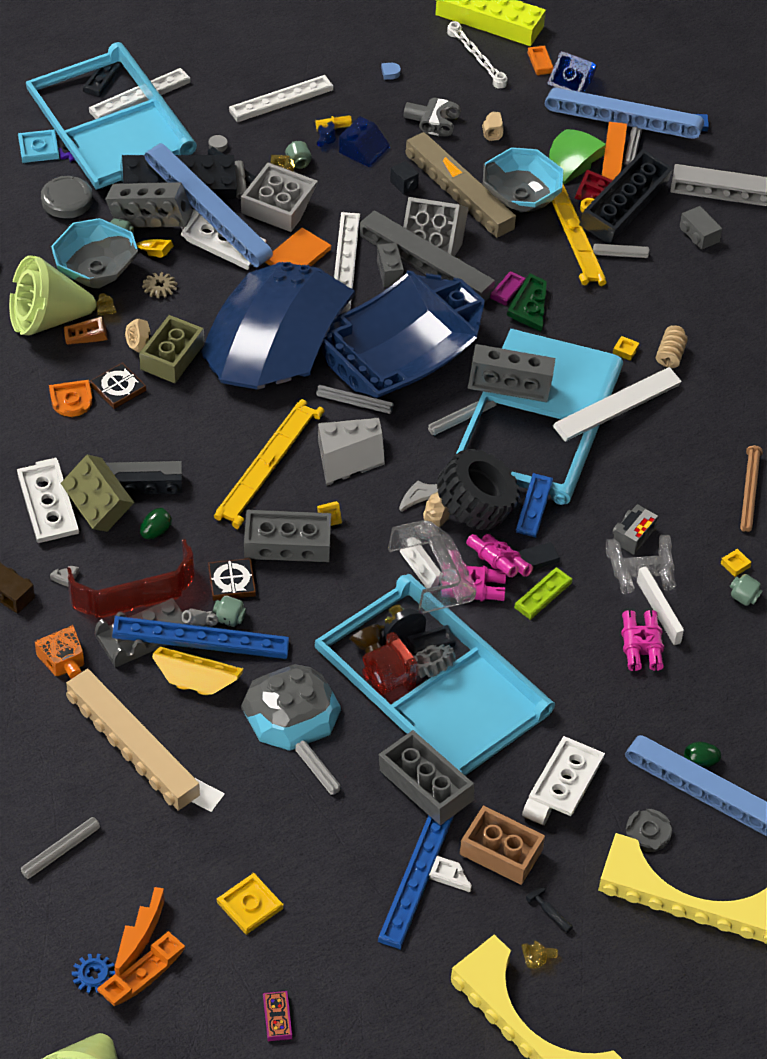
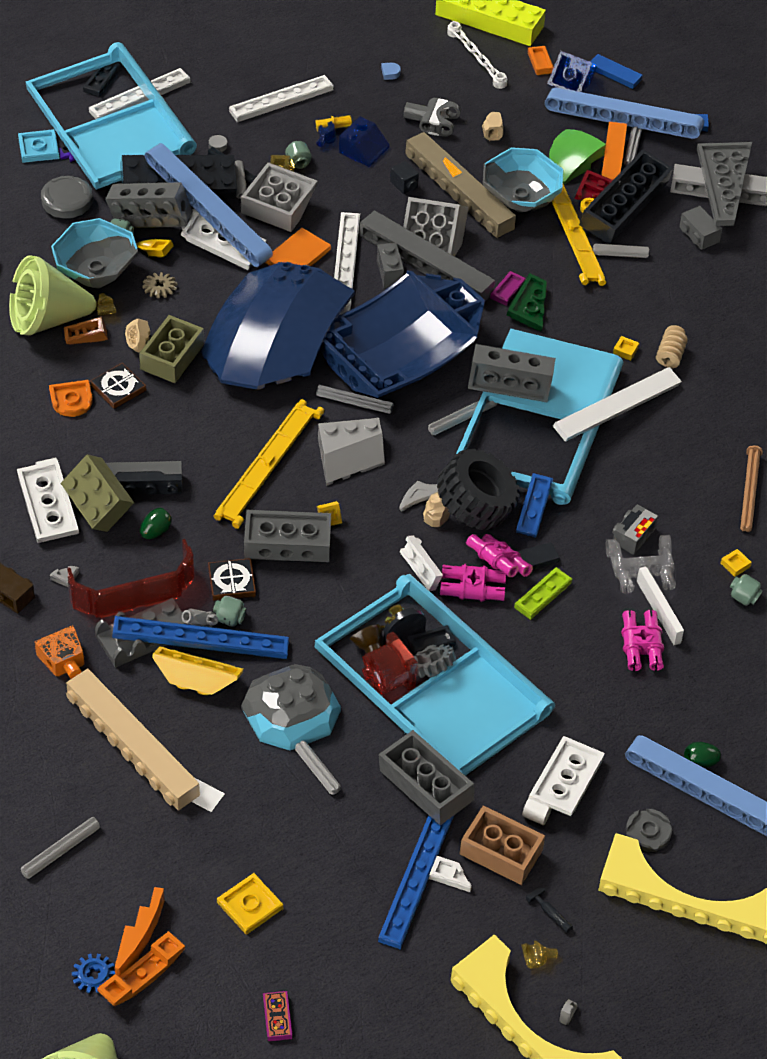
(455, 580): clear windscreen -> none
(567, 1012): none -> light grey tile
(616, 71): none -> blue tile
(724, 175): none -> dark grey wing

